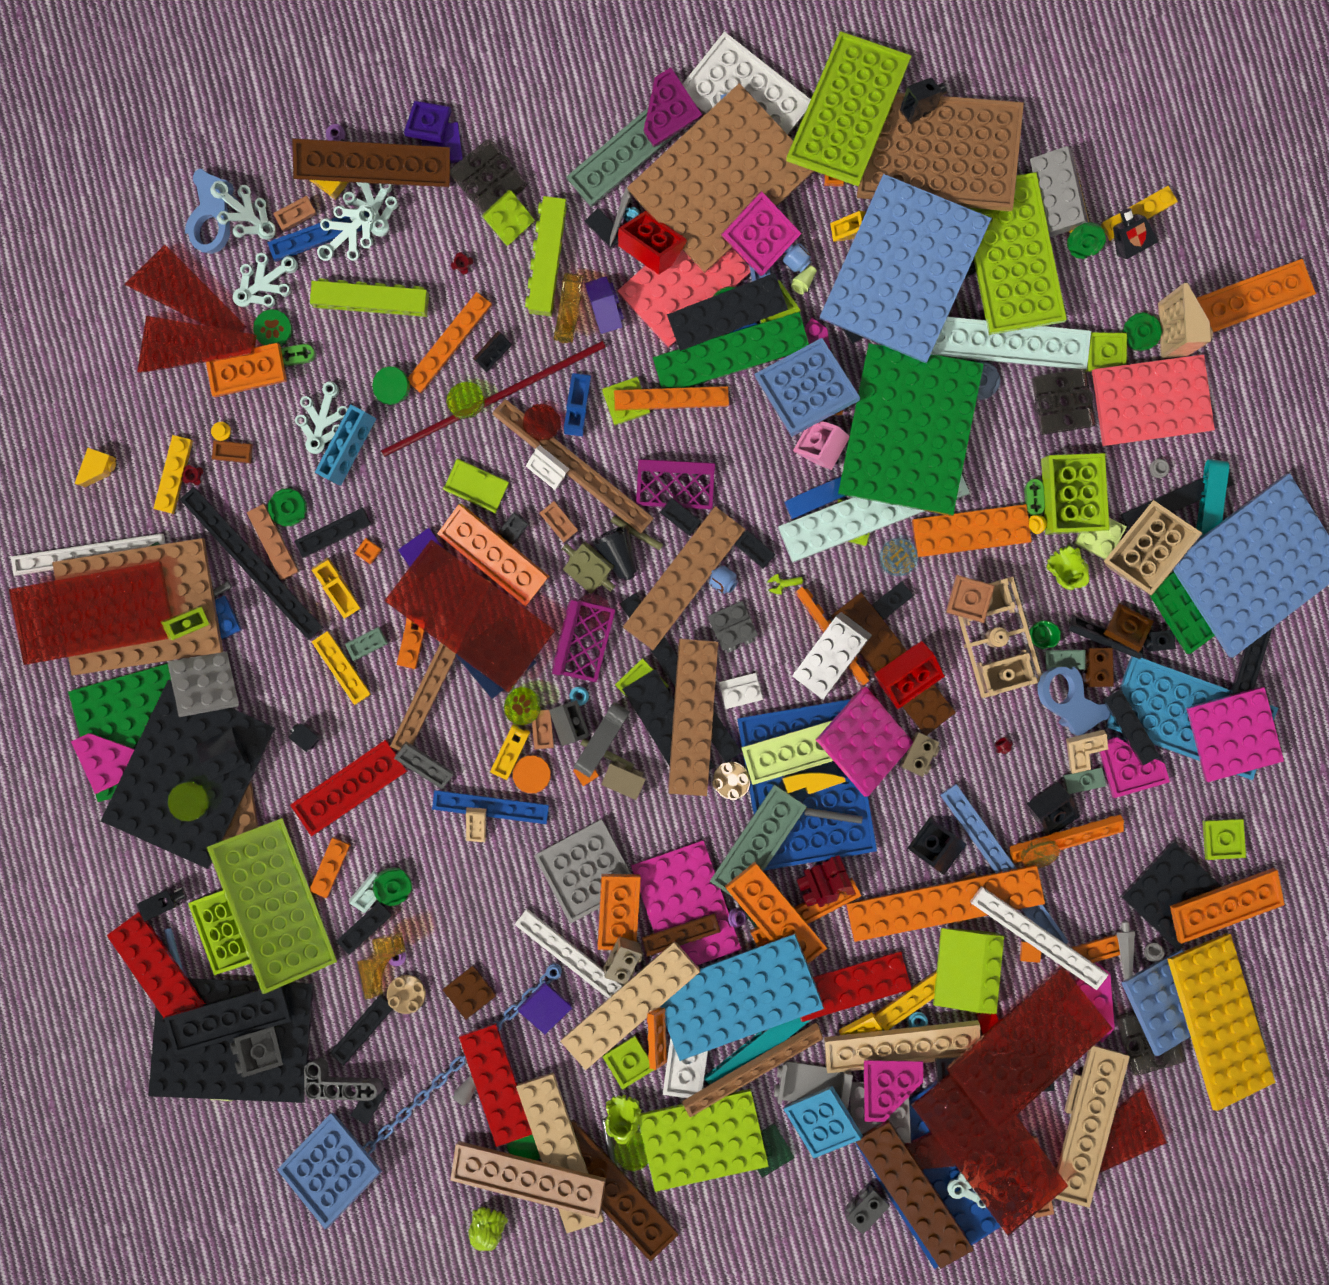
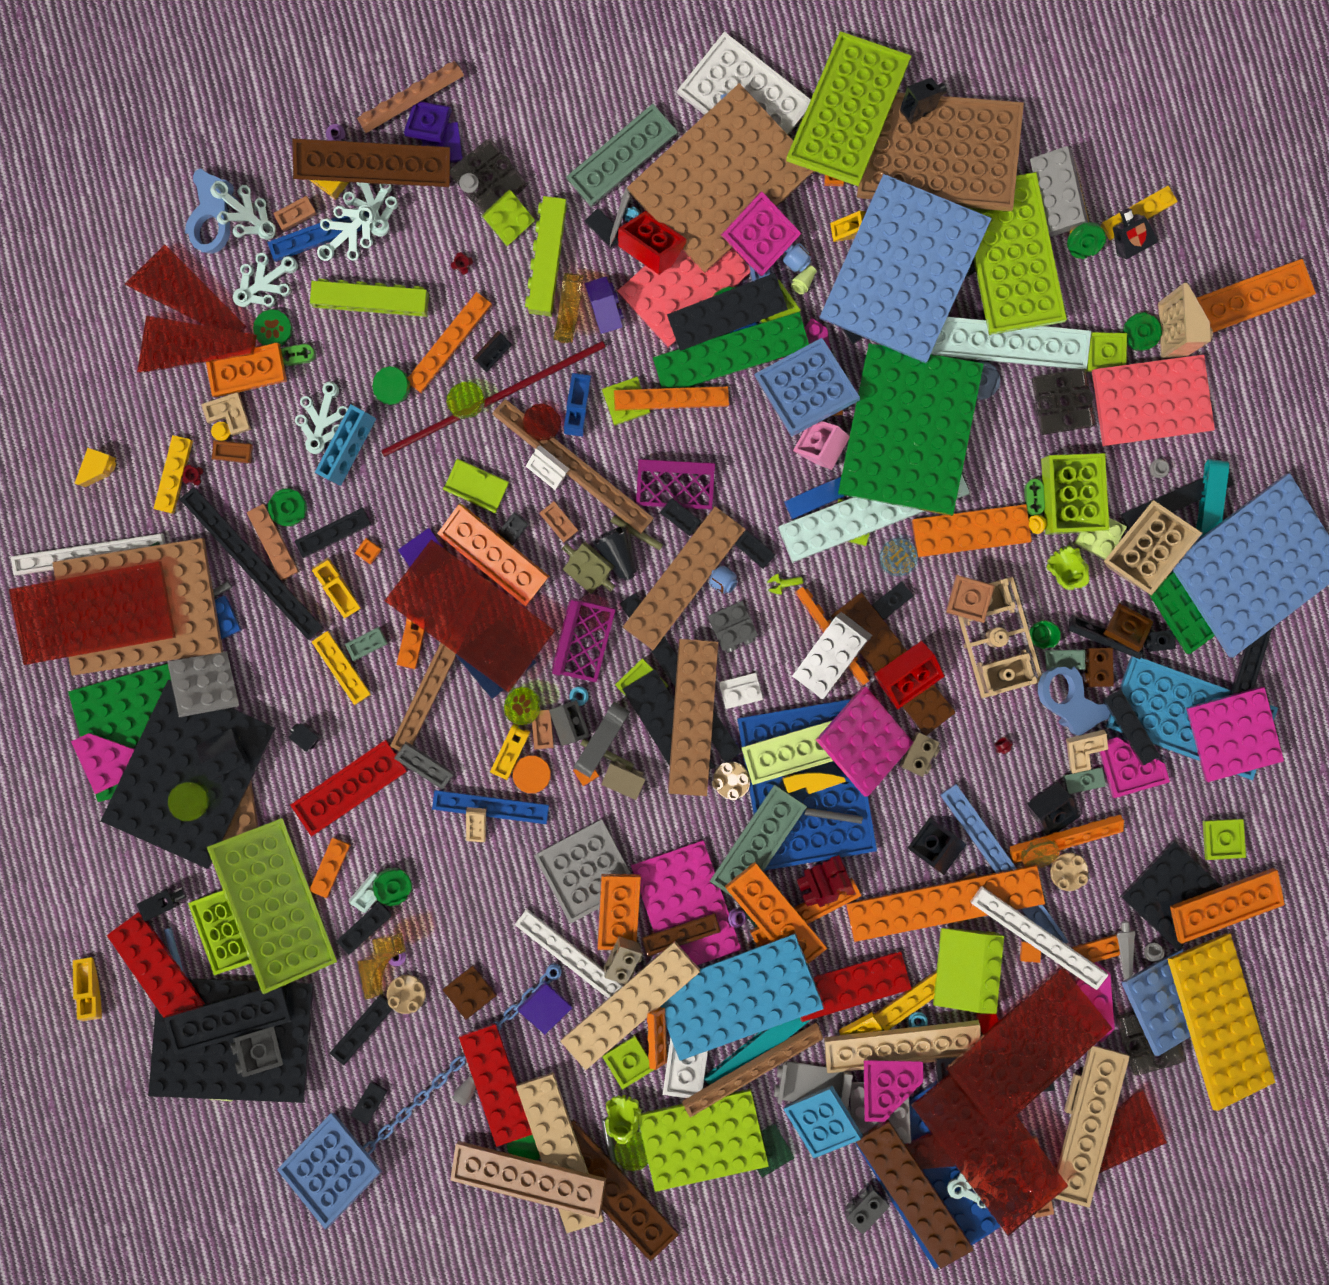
(86, 990): none -> yellow slope
(185, 623): lime brick -> none
(229, 408): none -> tan plate
(342, 1083): dark grey beam -> none
(415, 93): none -> nougat plate
(469, 183): none -> light grey plate
(486, 1229): lime hair -> none
(669, 108): magenta plate -> none
(1069, 872): none -> tan dish

